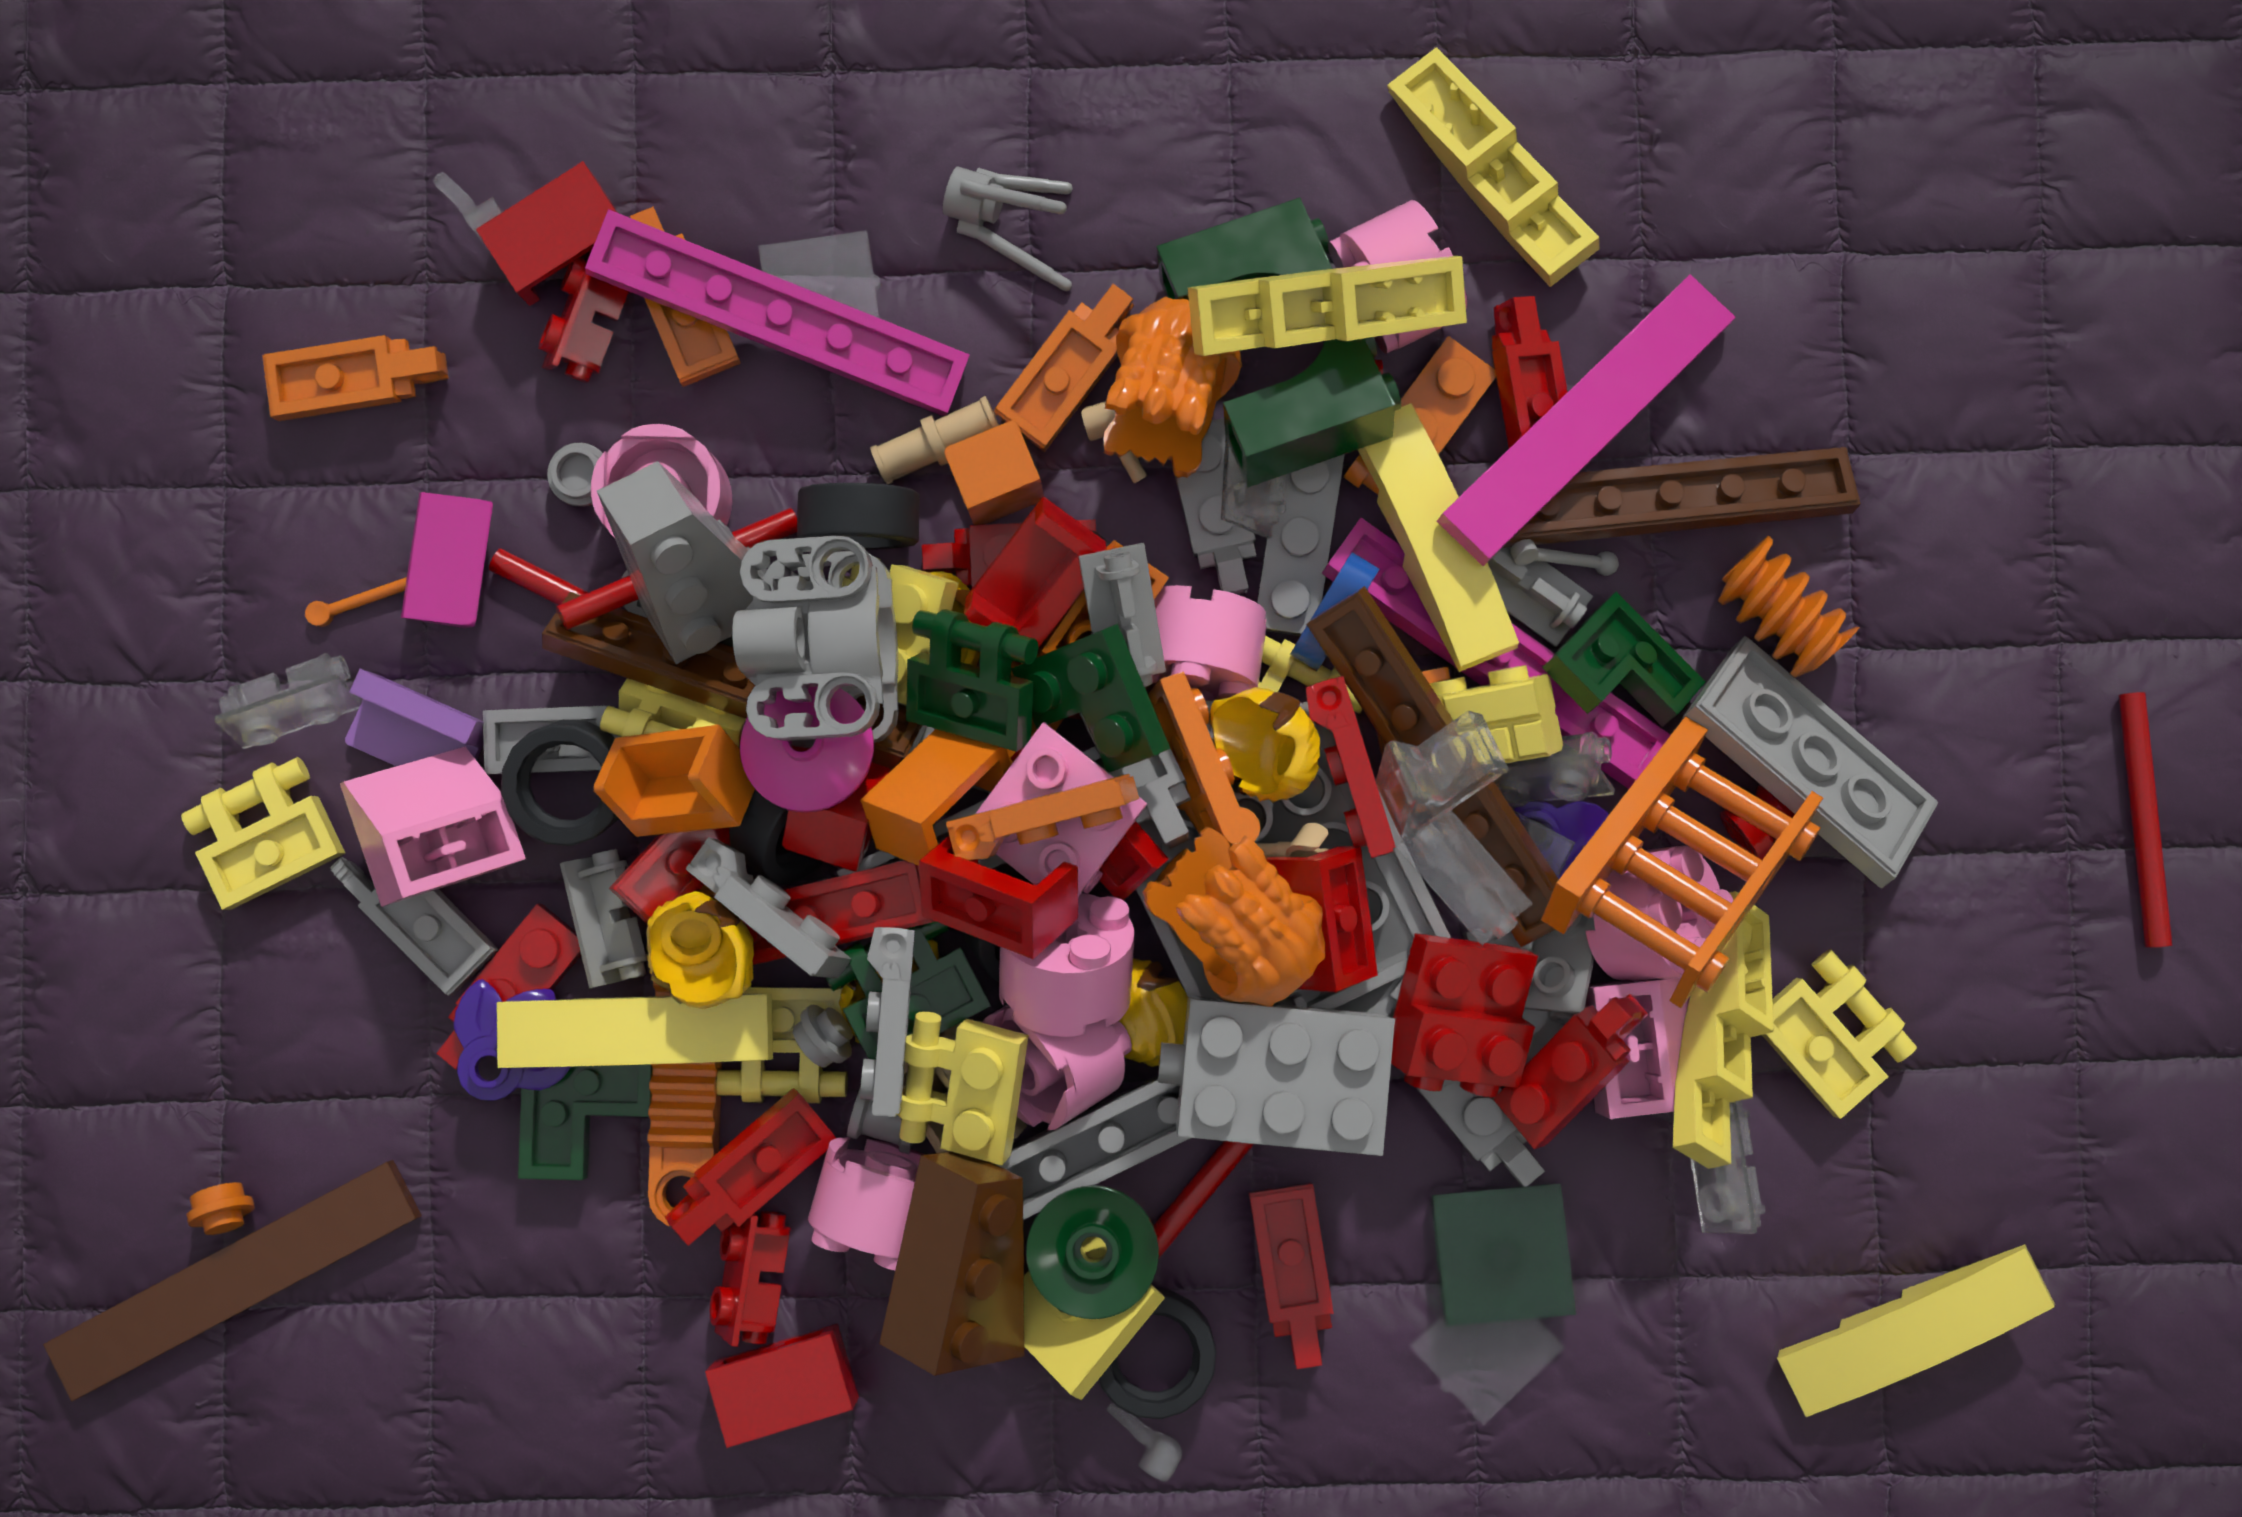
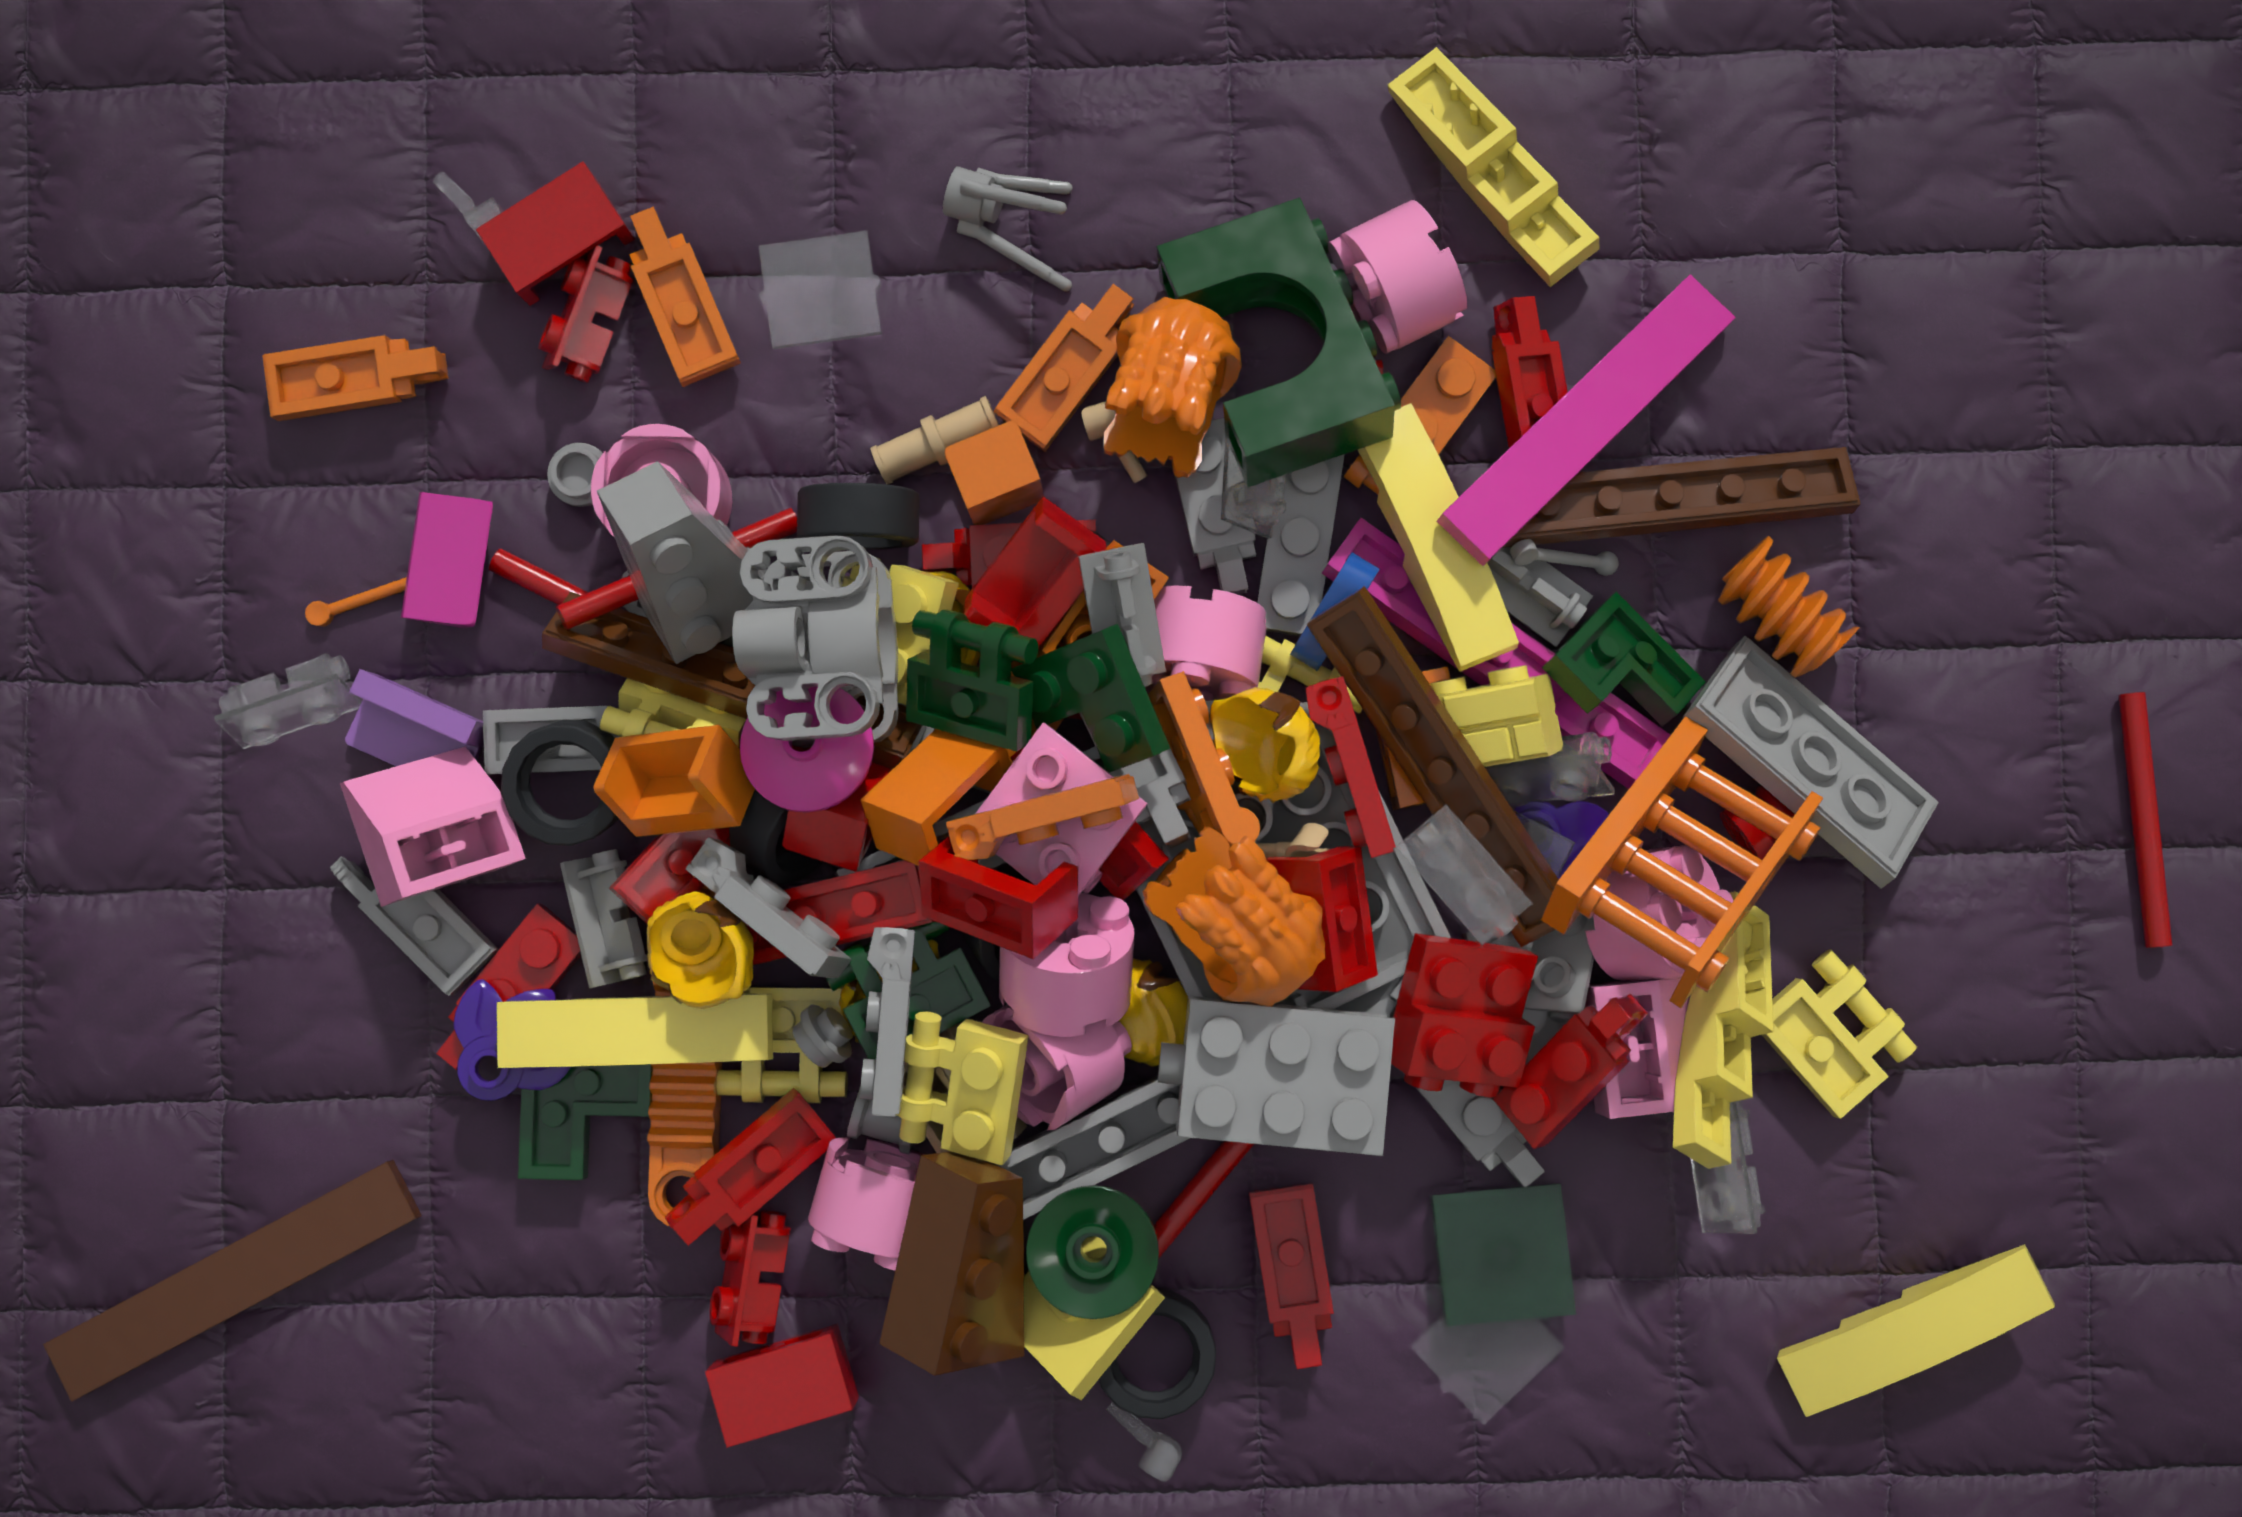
(219, 1208): orange plate -> none
(269, 851): light yellow plate -> none
(776, 313): dark pink plate -> none
(1327, 305): light yellow slope -> none
(1439, 773): clear slope -> none

